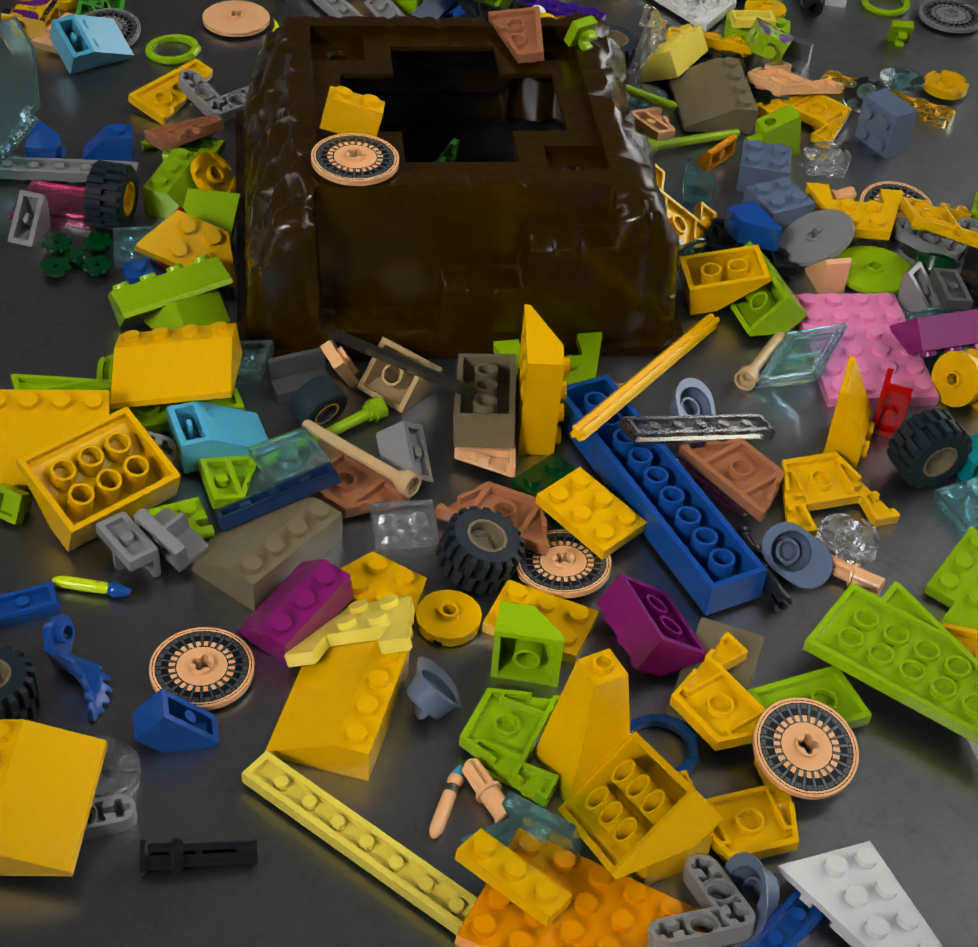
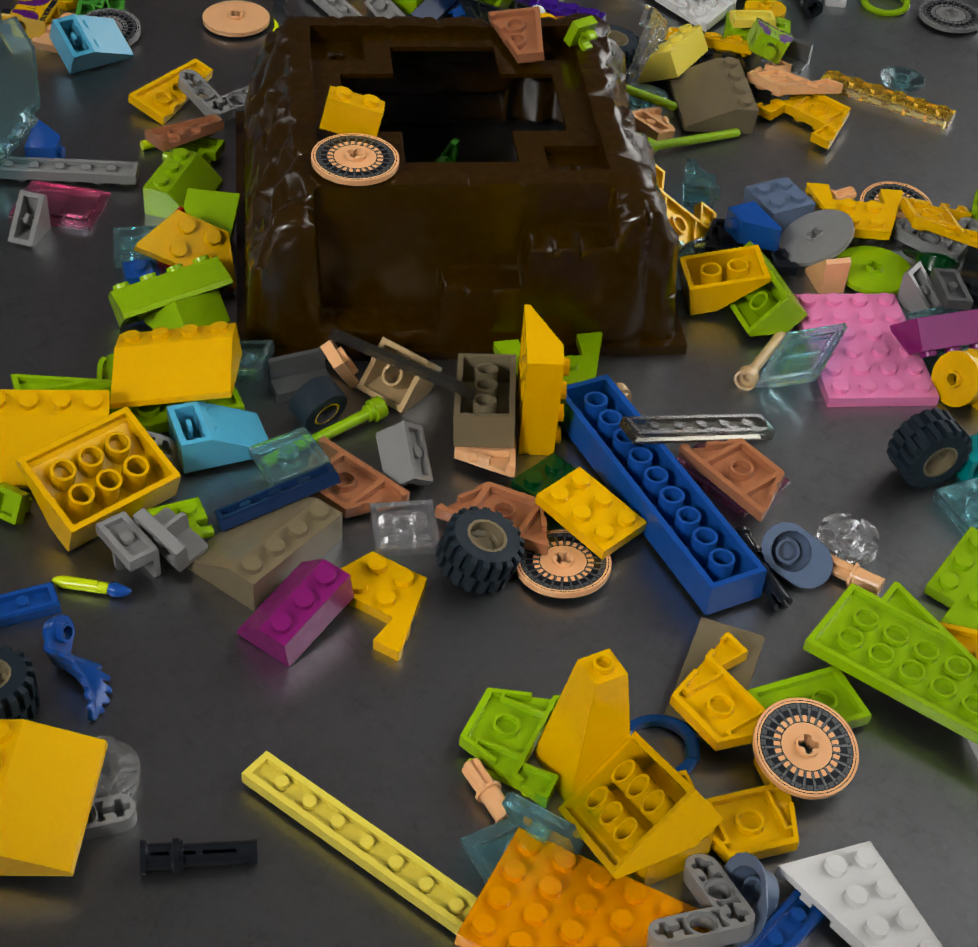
(78, 256): dark green plant -> none
(110, 195): black wheel -> none
(112, 144): blue slope -> none
(173, 60): lime piece -> none
(174, 724): blue slope -> none
(212, 173): yellow plate -> none
(220, 683): piece -> none
(226, 478): lime wing -> none
(341, 709): yellow slope -> none
(361, 621): light yellow wing -> none
(405, 481): tan piece -> none
(432, 690): sand blue piece -> none
(446, 802): light nougat piece -> none
(448, 617): yellow plate -> none
(513, 877): yellow plate -> none
(526, 646): lime slope -> none
(570, 618): yellow plate -> none
(643, 378): yellow axle -> none
(650, 627): magenta slope -> none
(692, 398): sand blue piece -> none
(718, 154): light orange slope -> none
(762, 163): sand blue brick -> none
(779, 127): lime torso -> none
(824, 483): yellow wing -> none
(826, 159): clear plate -> none
(851, 418): yellow slope -> none
(855, 91): dish -> none
(885, 123): sand blue brick -> none
(891, 407): red panel -> none
(900, 32): lime tile -> none
(945, 85): yellow plate -> none

